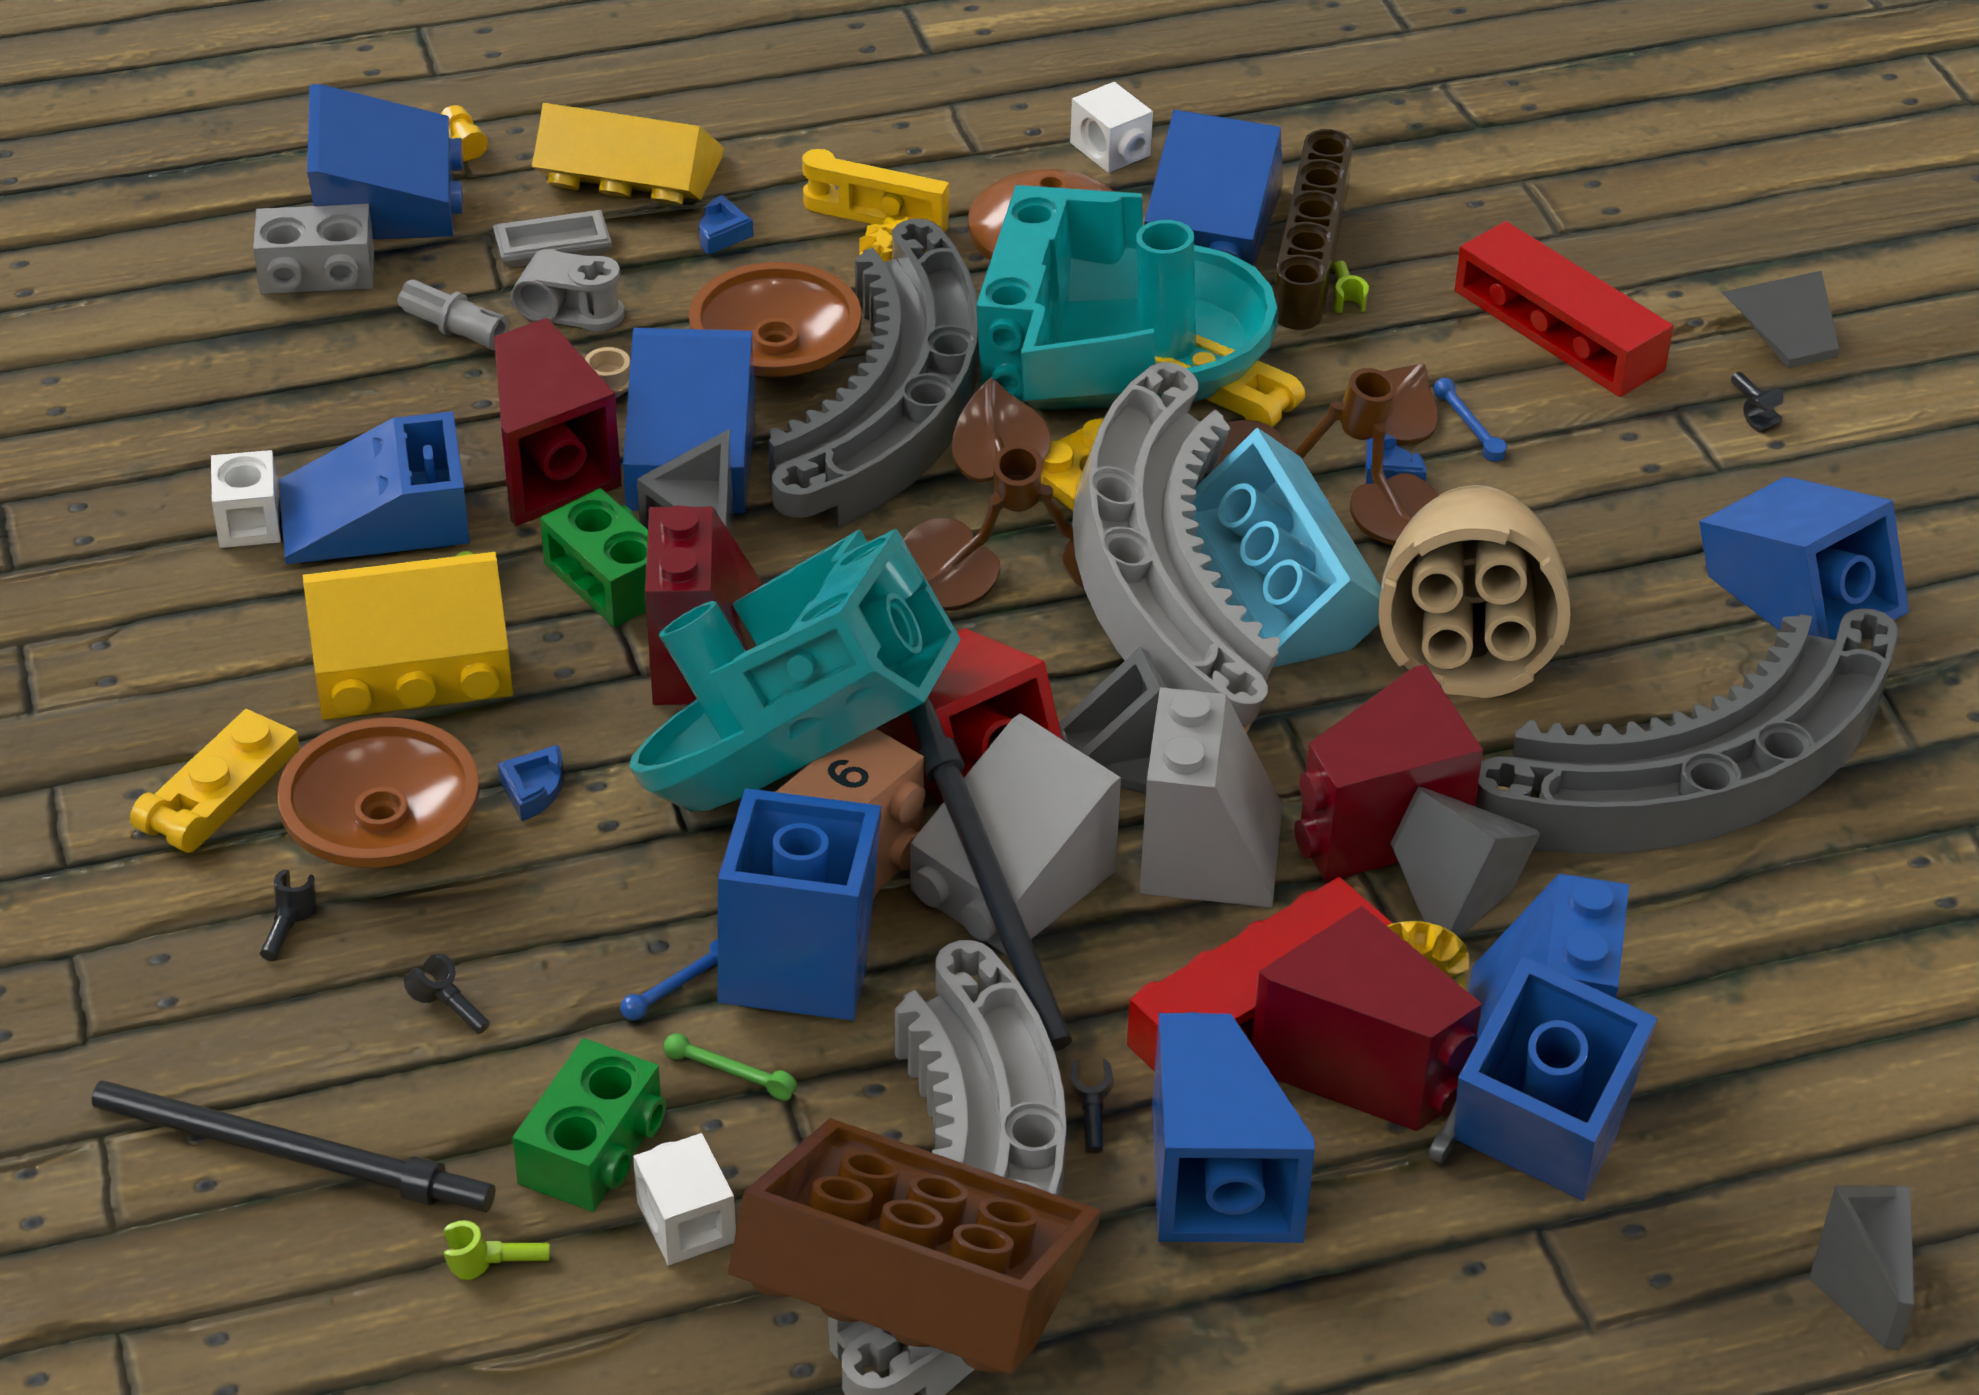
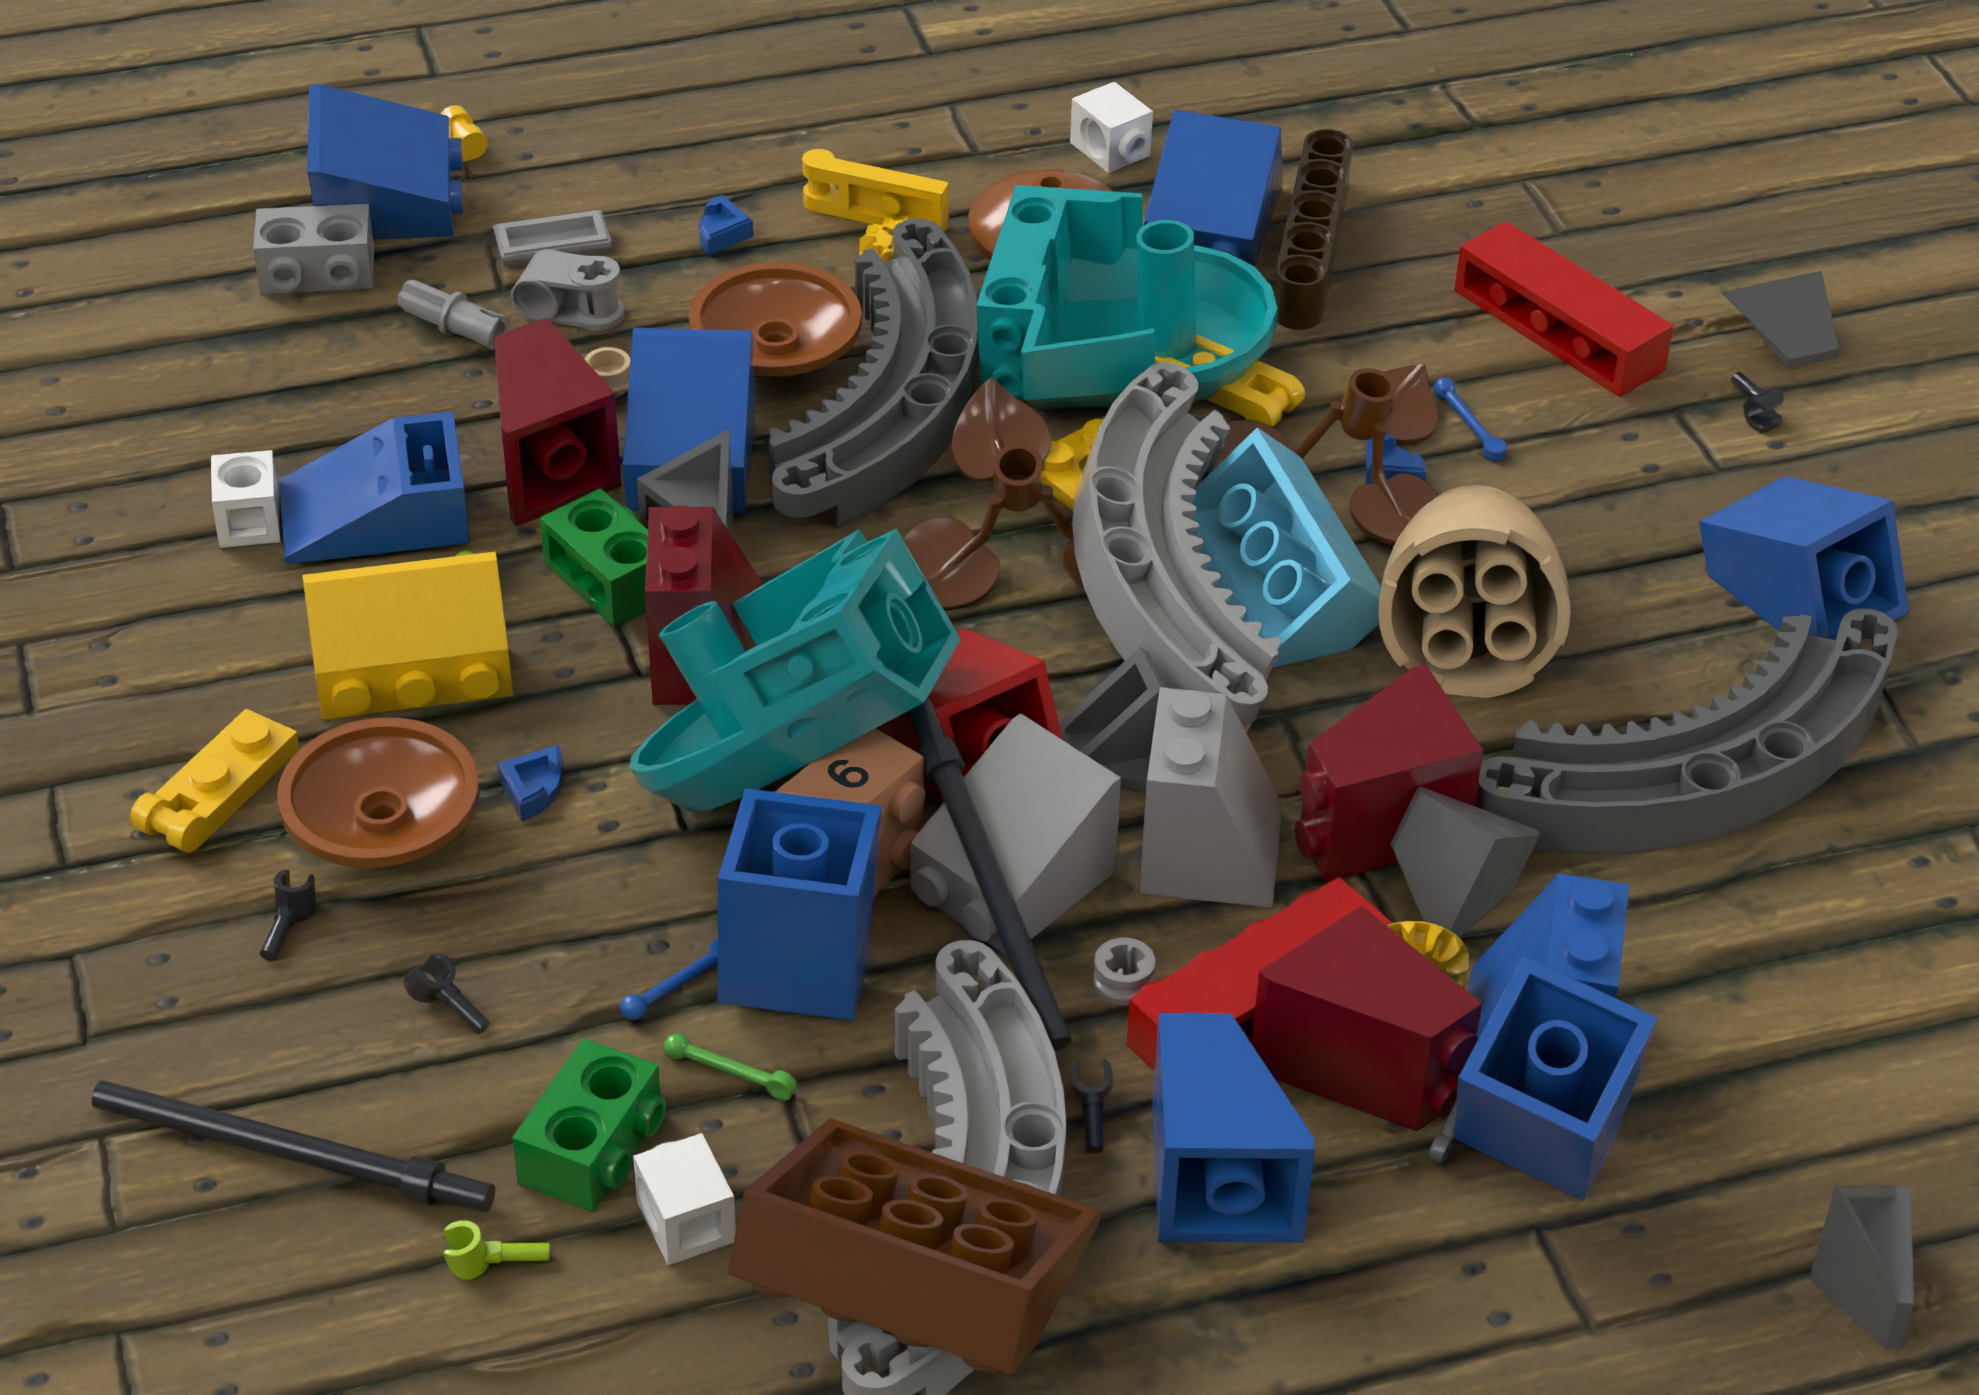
(625, 154): yellow slope -> none
(1127, 954): none -> light grey bush
(1349, 288): lime hand -> none

